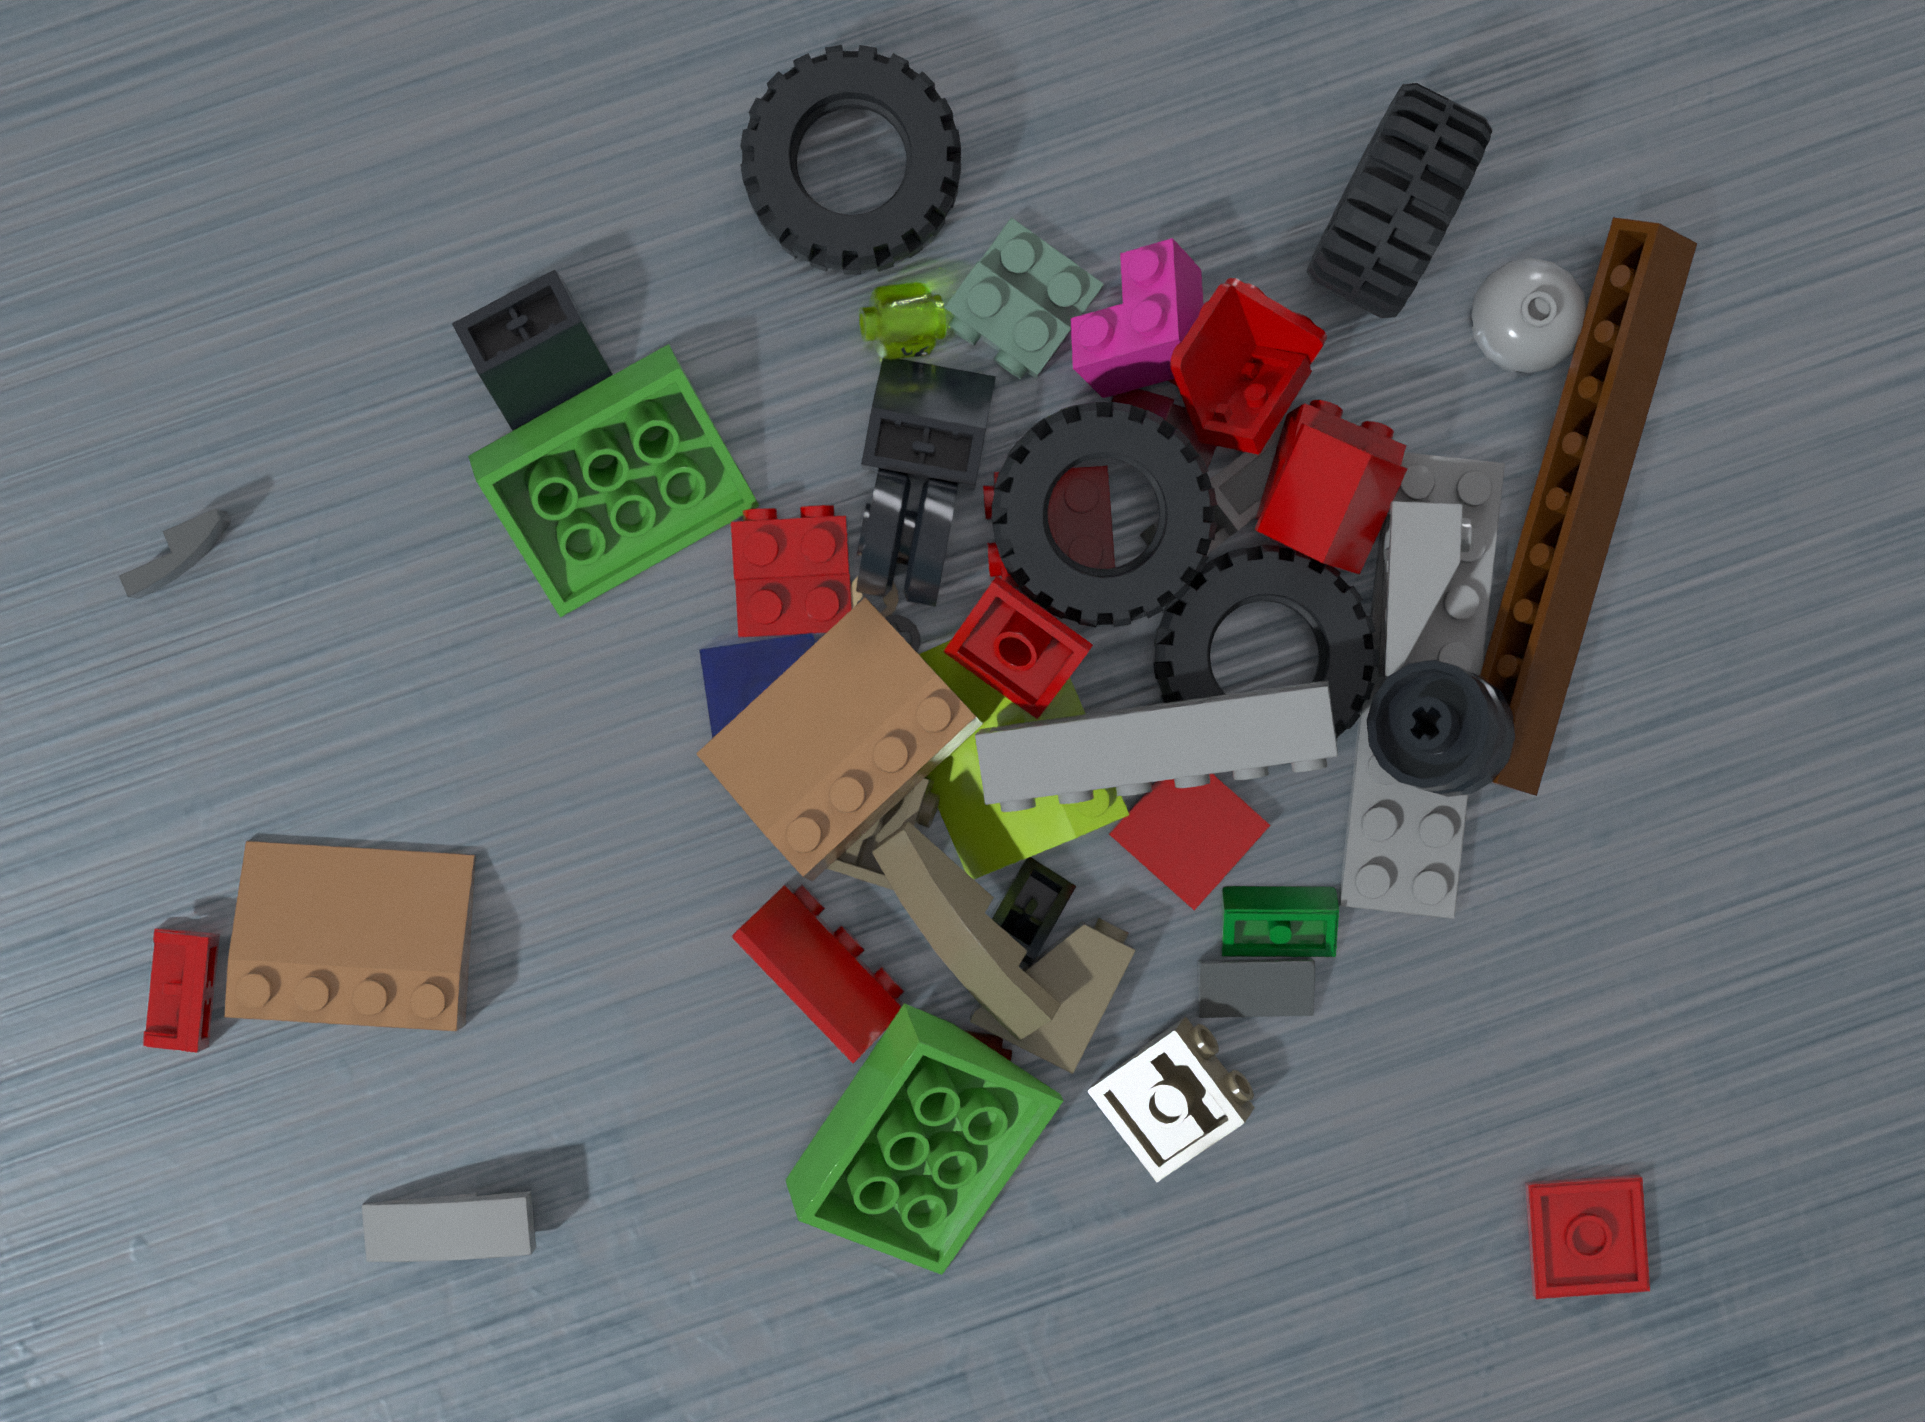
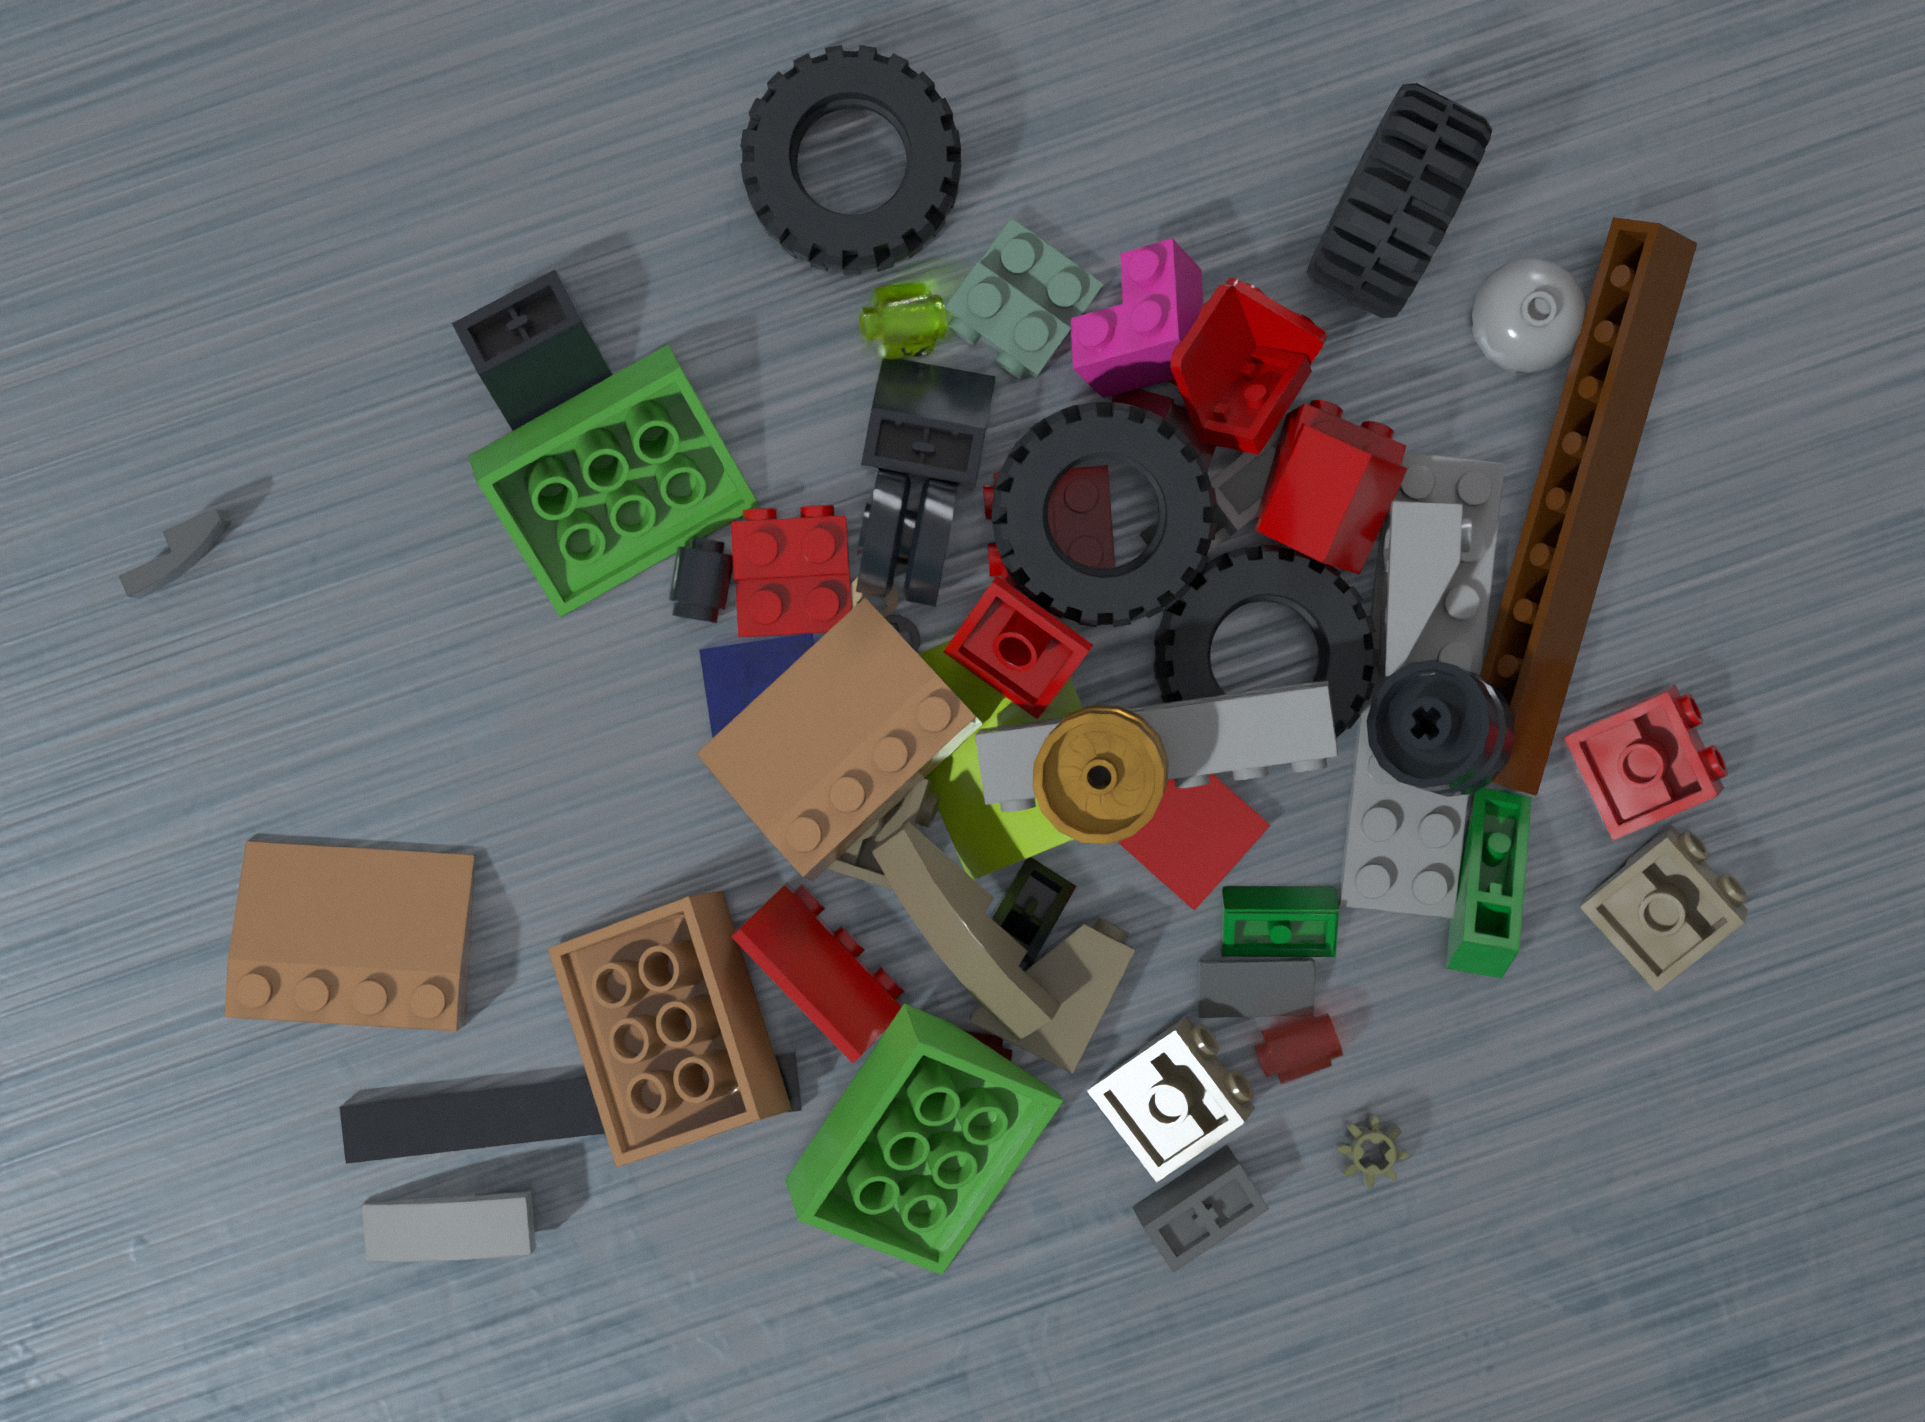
(181, 990): red hinge -> none
(487, 1117): none -> black tile
(669, 1028): none -> medium nougat slope
(700, 580): none -> black brick
(1117, 806): none -> pearl gold wheel
(1200, 1208): none -> dark grey hinge
(1298, 1047): none -> clear red brick
(1387, 1149): none -> olive gear
(1490, 885): none -> green slope
(1587, 1236): red tile -> none
(1647, 761): none -> red plate
(1667, 906): none -> dark tan plate

